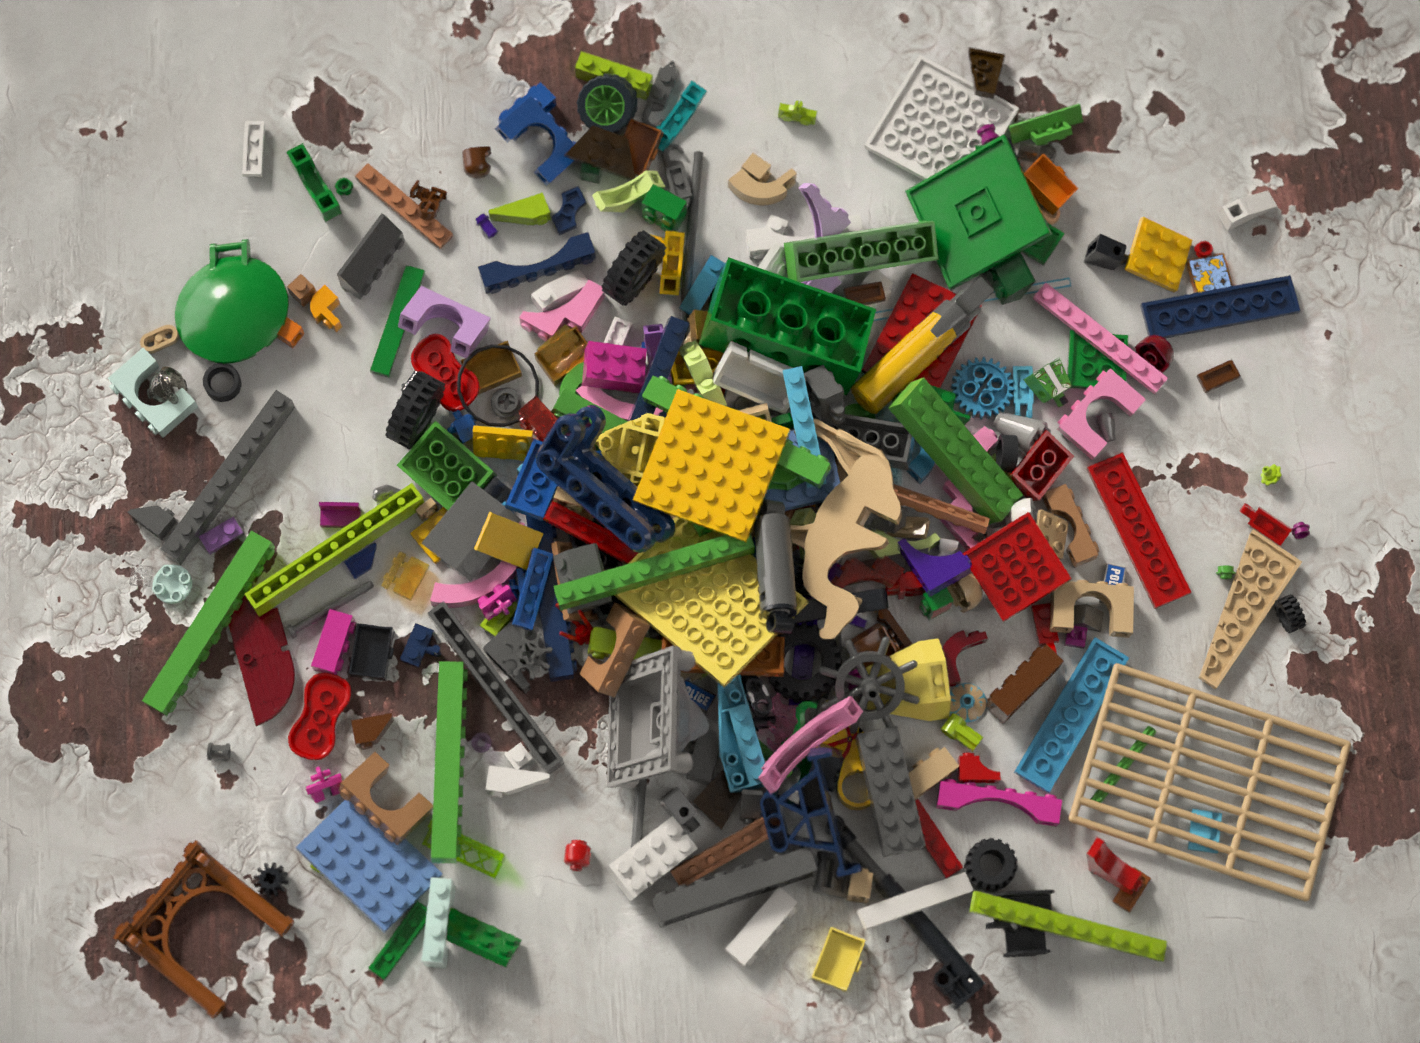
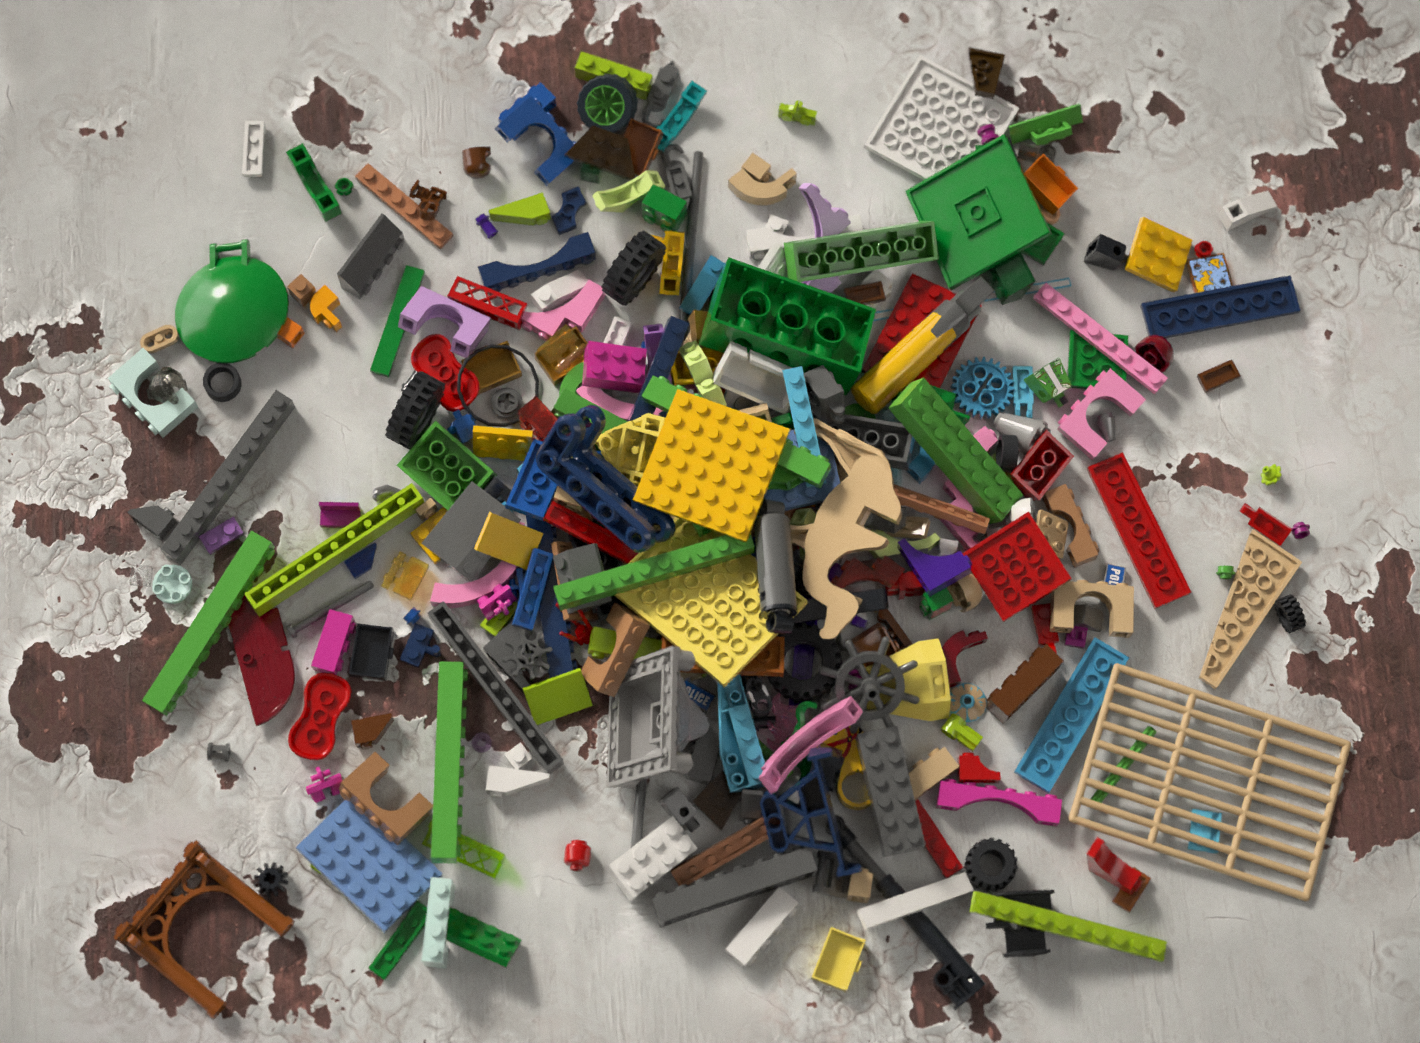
(412, 616): none -> blue plate
(495, 313): none -> red fence
(557, 696): none -> lime tile

